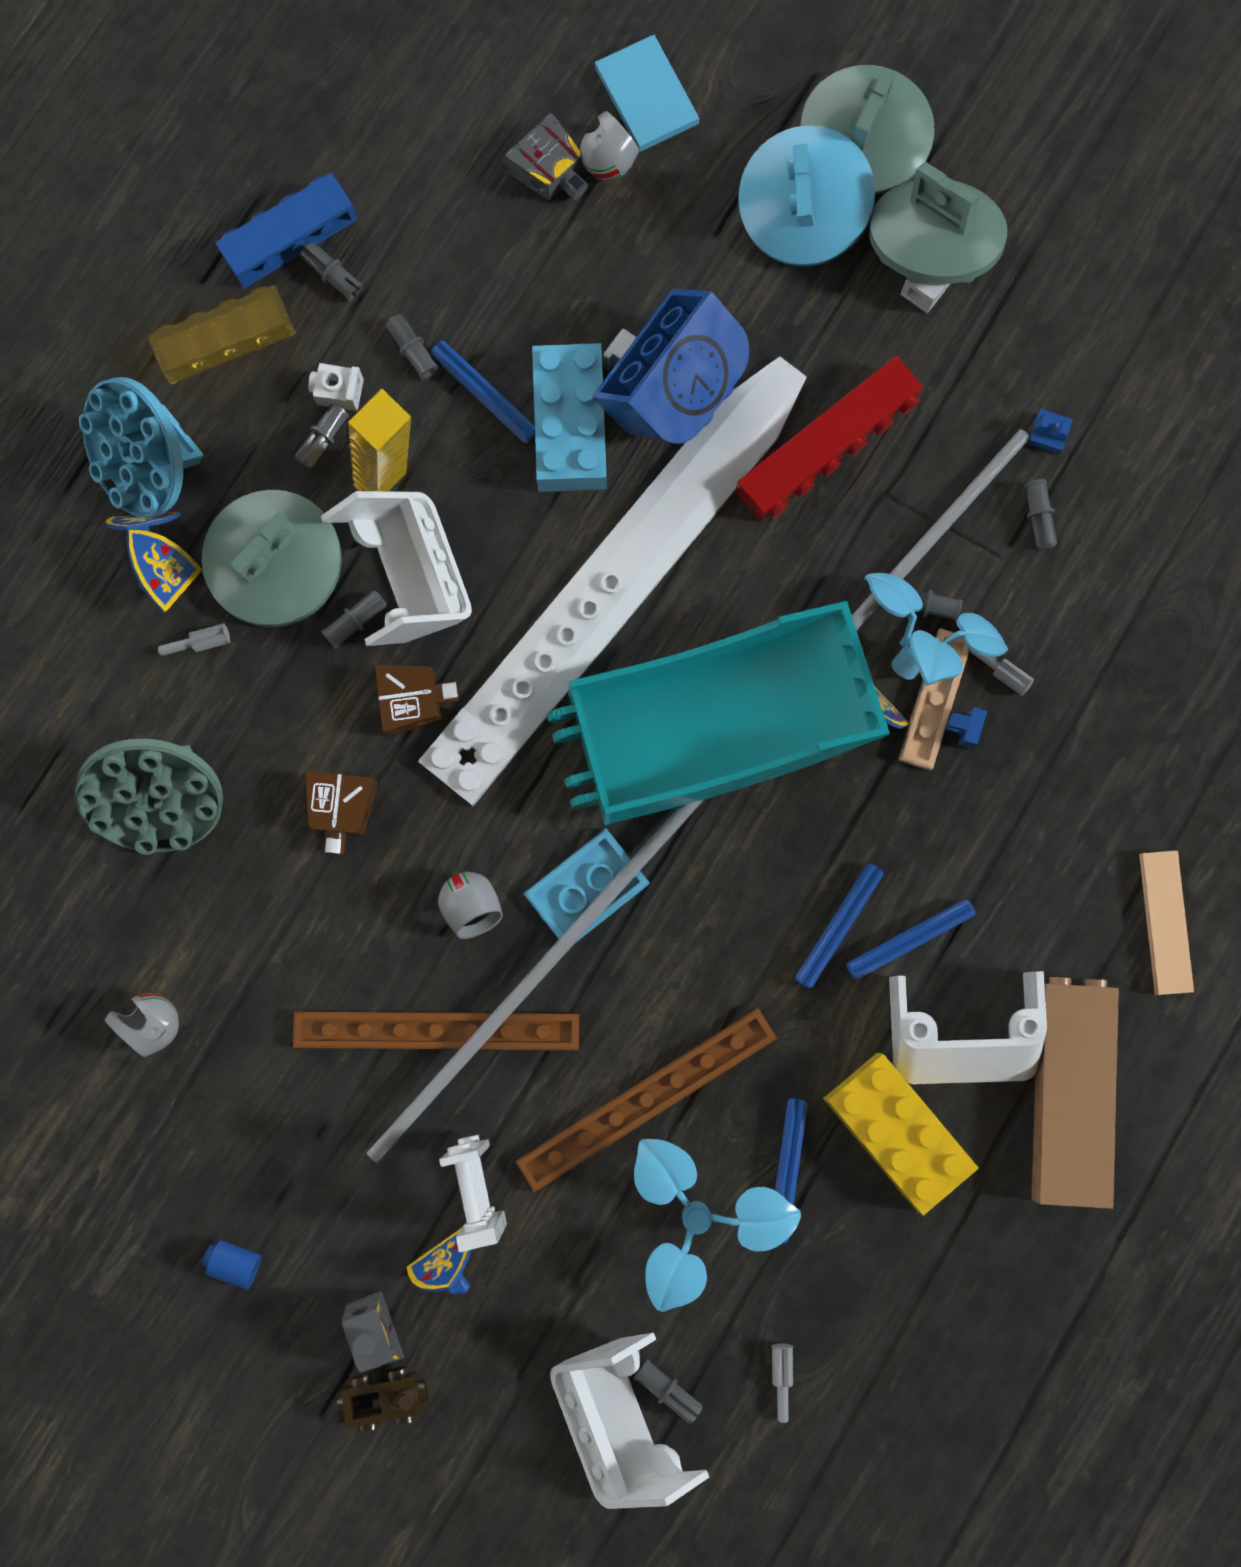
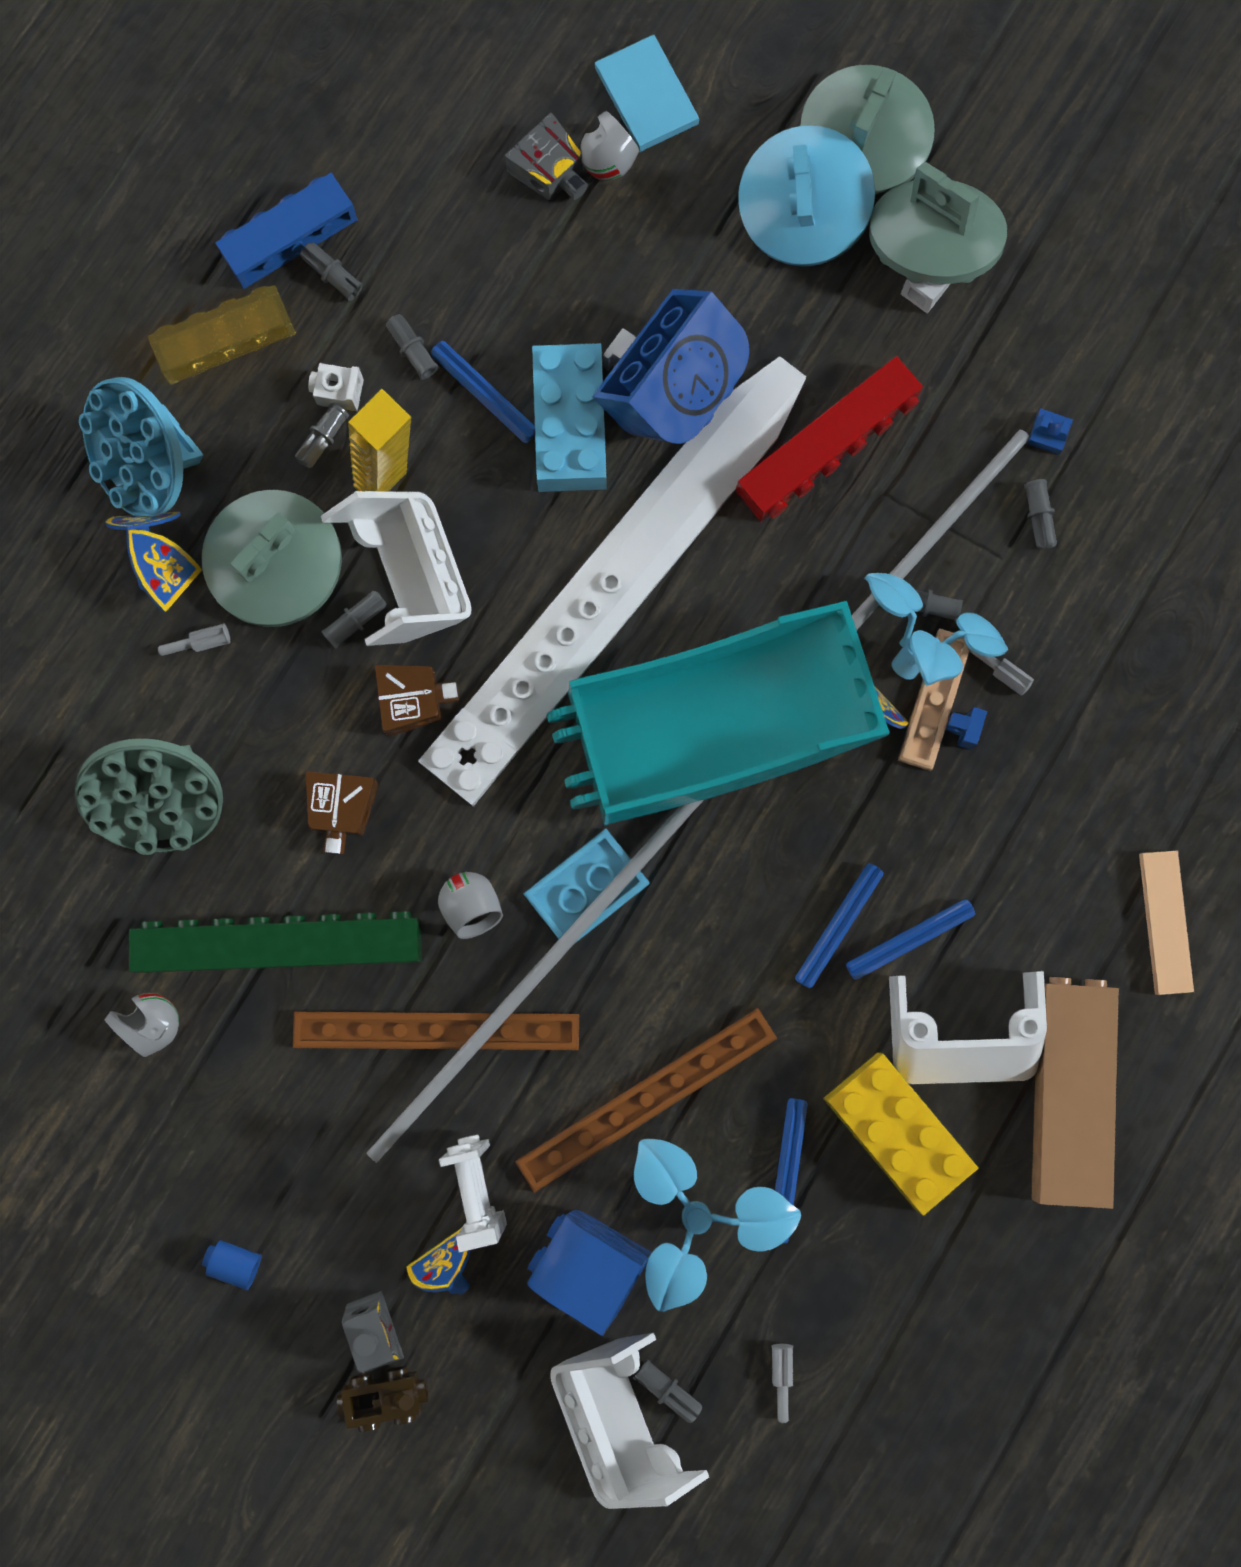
(275, 944): none -> dark green brick
(587, 1269): none -> blue brick

